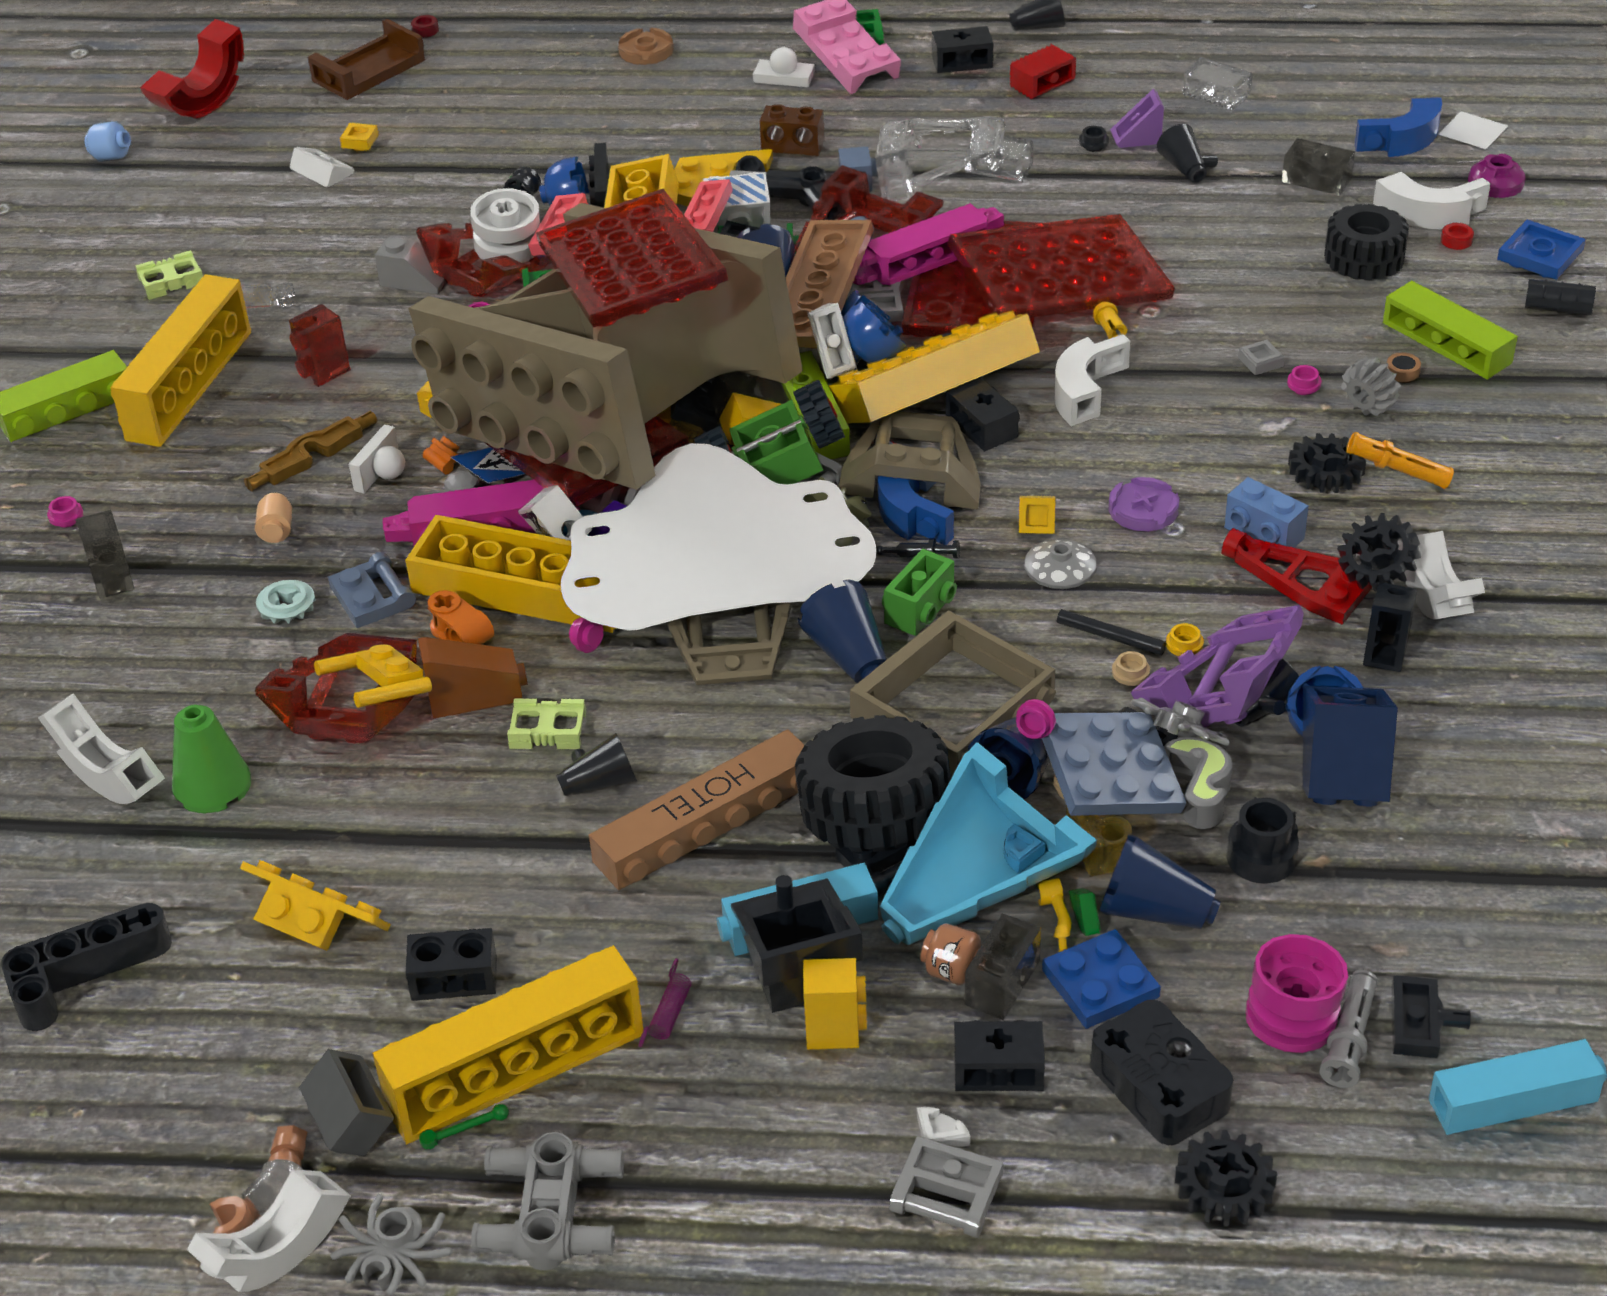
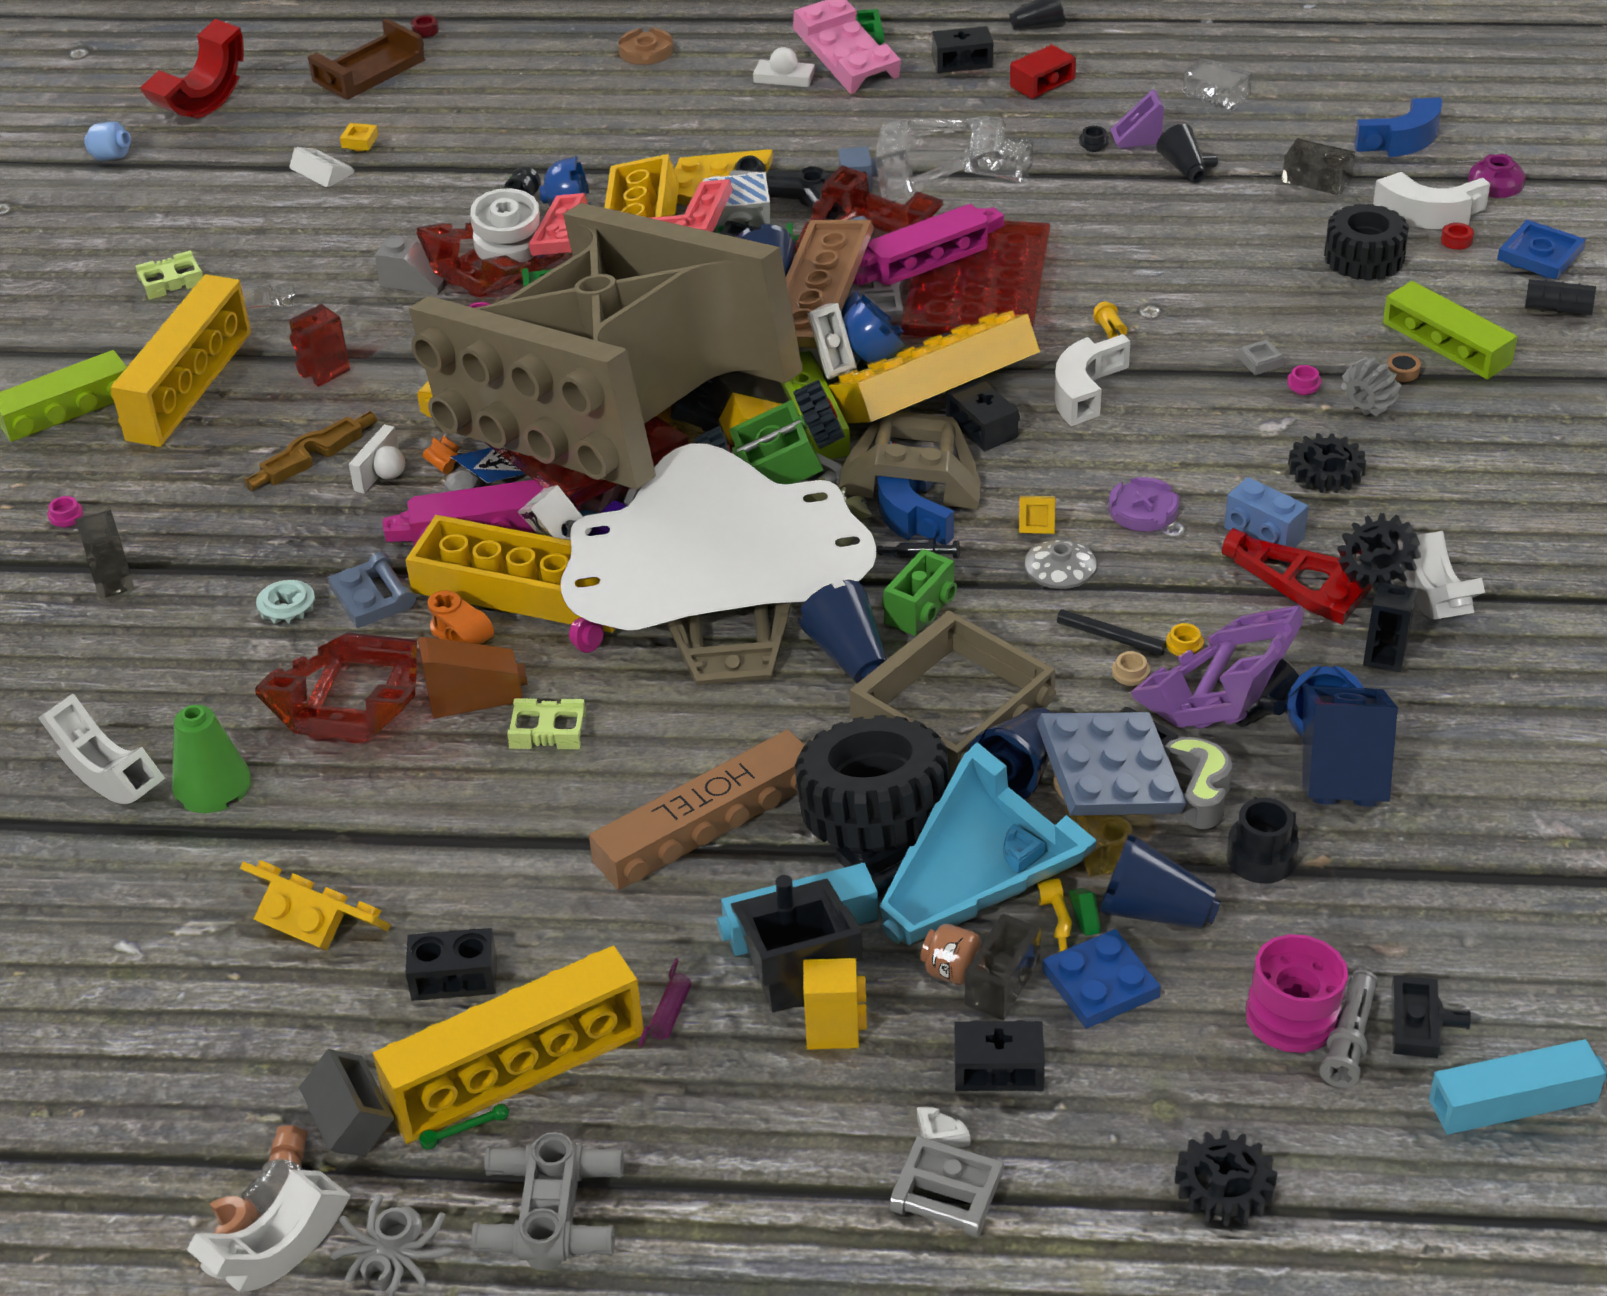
(79, 956): black beam -> none
(273, 518): light nougat brick -> none
(385, 666): yellow plate -> none
(597, 769): black piece -> none
(598, 175): black plate -> none
(631, 258): clear red plate -> none
(791, 136): reddish brown brick -> none
(1035, 719): dark pink plate -> none
(1060, 266): clear red plate -> none
(1161, 1072): black axle -> none
(1181, 720): light grey animal -> none
(1387, 455): light orange pin -> none
(1473, 130): white sticker -> none

